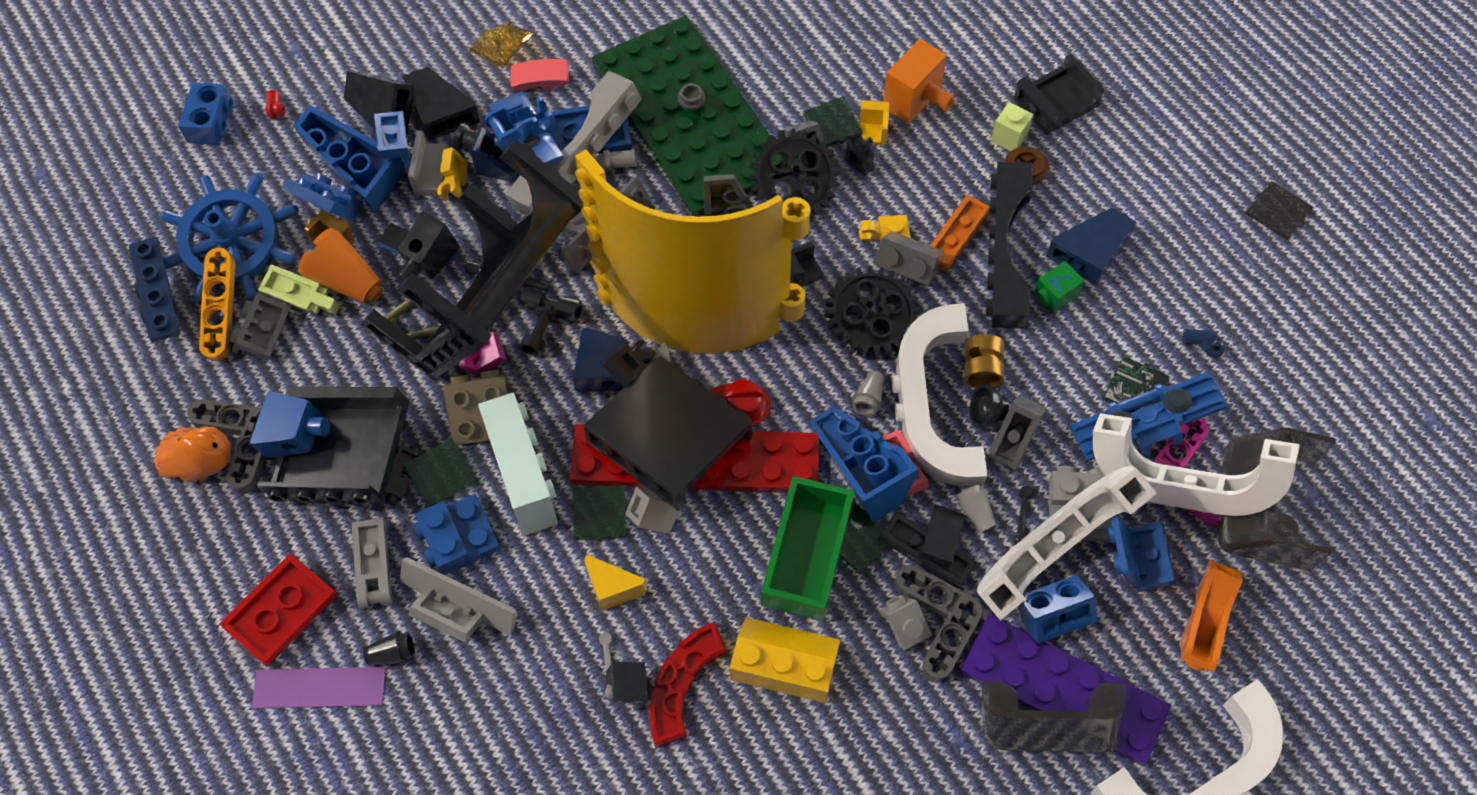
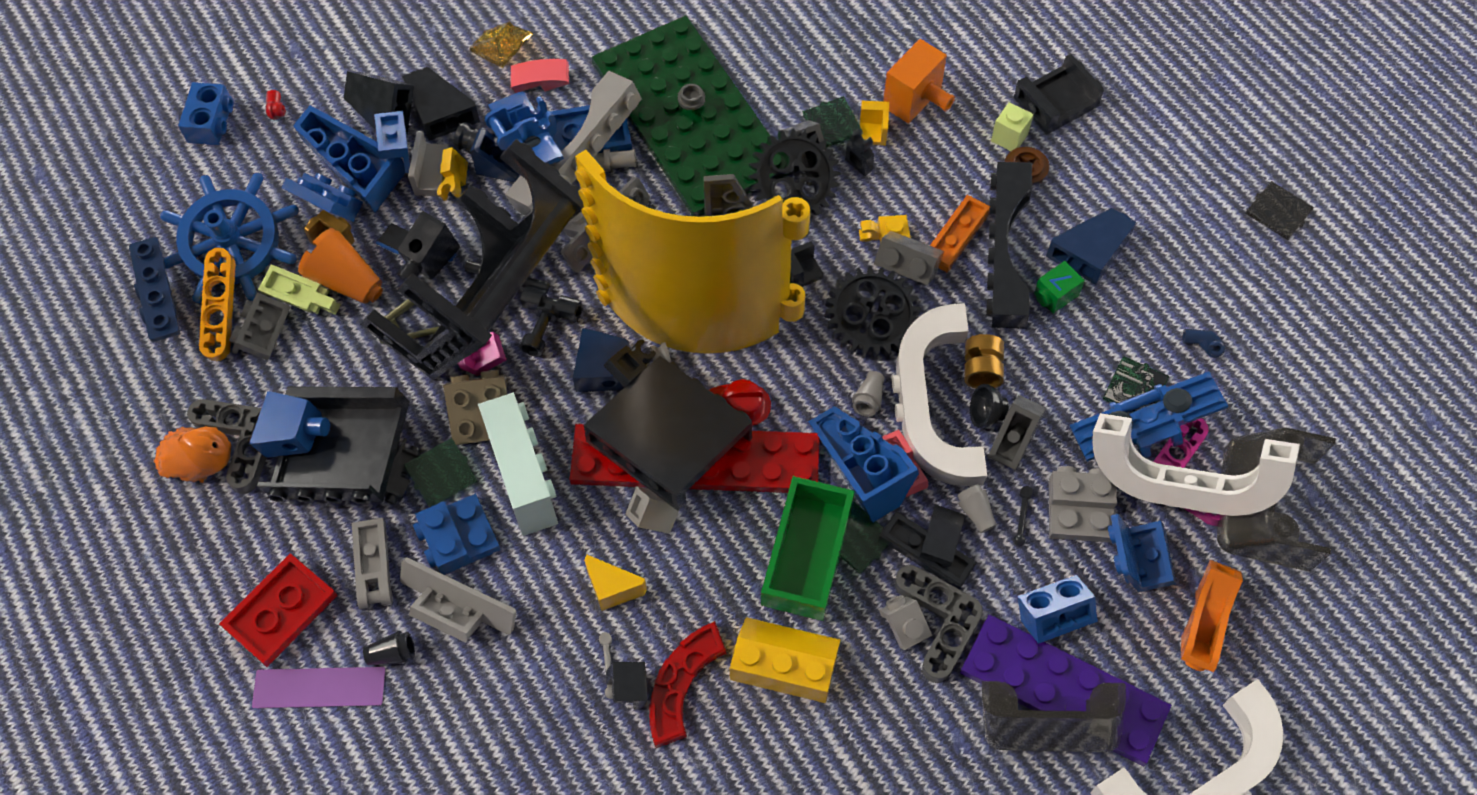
(599, 512): clear green piece -> none
(1113, 494): white arch -> none

